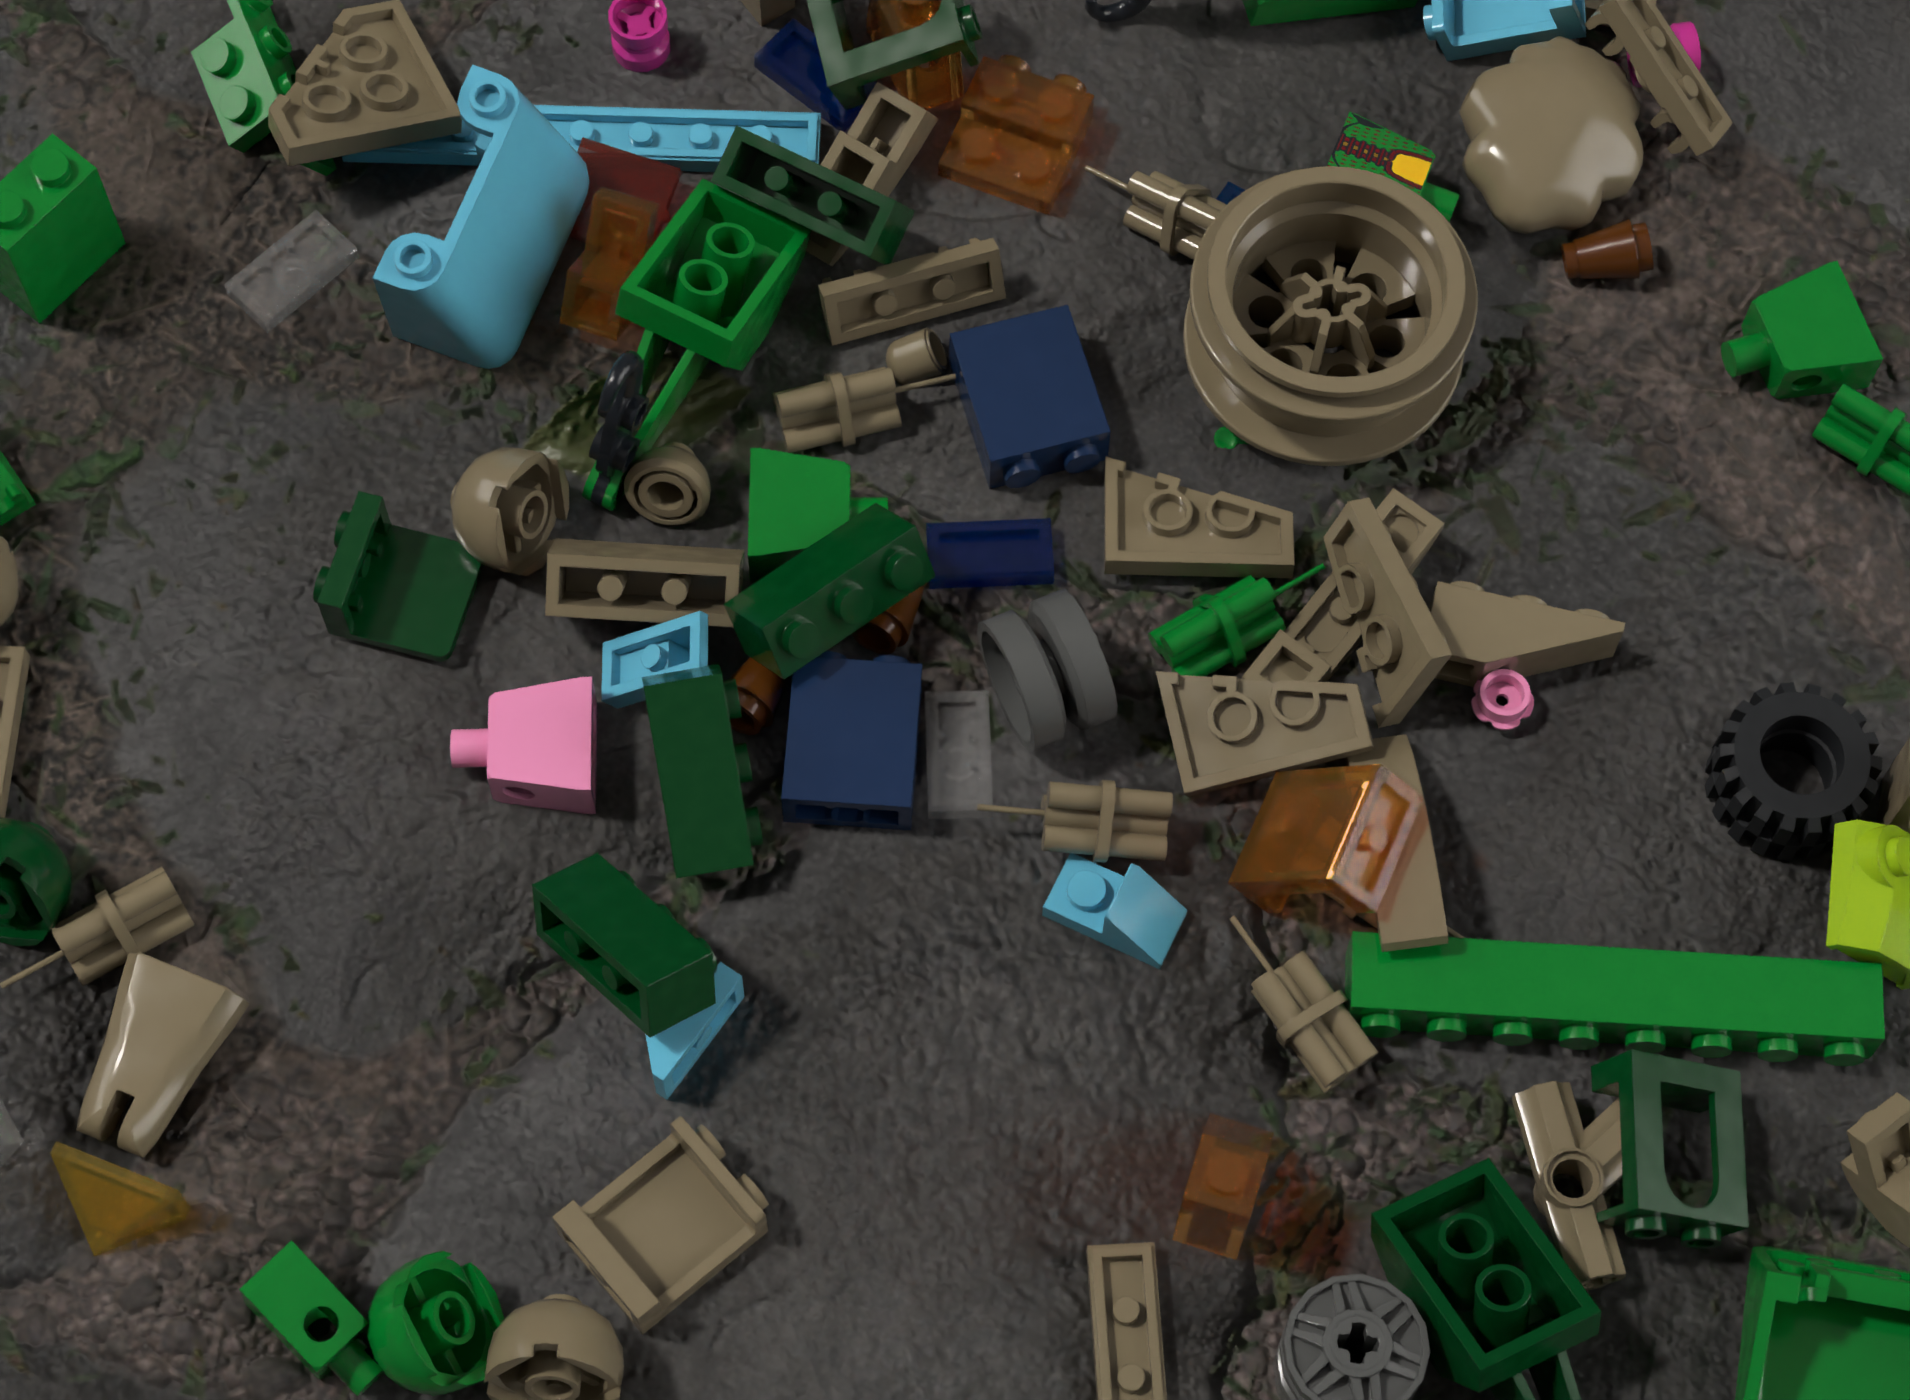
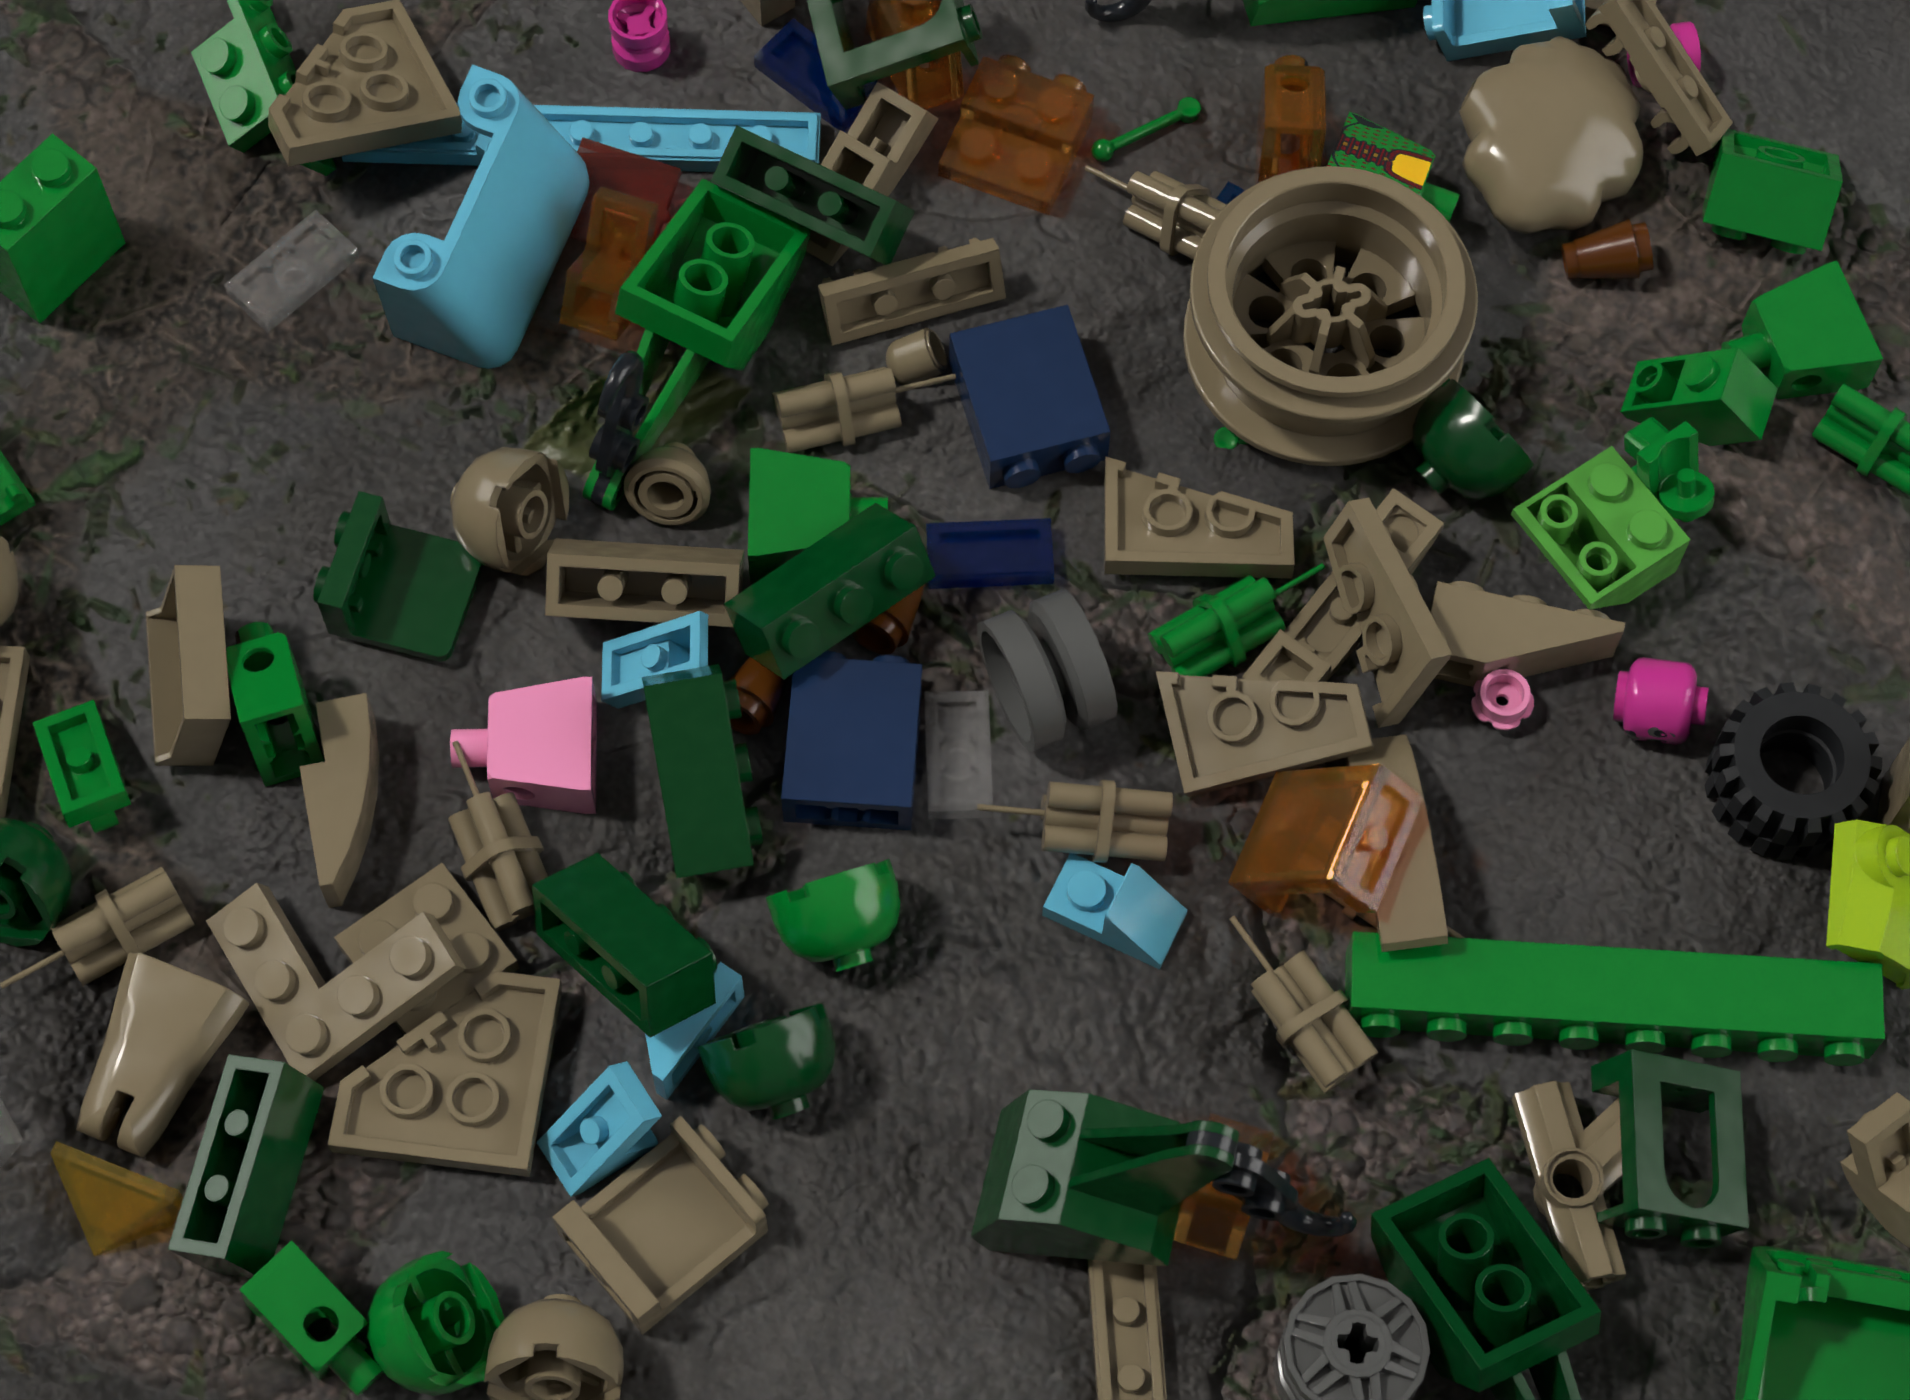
(82, 766): none -> green plate
(188, 668): none -> dark tan container
(246, 1166): none -> dark green brick
(269, 687): none -> green torso
(328, 1021): none -> dark tan plate
(342, 792): none -> dark tan slope
(459, 1084): none -> dark tan plate
(461, 921): none -> dark tan plate
(497, 853): none -> dark tan piece
(601, 1130): none -> medium azure slope
(773, 1061): none -> dark green cylinder
(838, 915): none -> green cylinder
(1110, 1180): none -> dark green slope
(1187, 112): none -> green hinge
(1290, 104): none -> clear orange torso
(1465, 446): none -> dark green cylinder
(1604, 531): none -> bright green slope
(1659, 700): none -> dark pink head
(1671, 468): none -> green hips
(1711, 390): none -> green slope
(1772, 191): none -> green slope

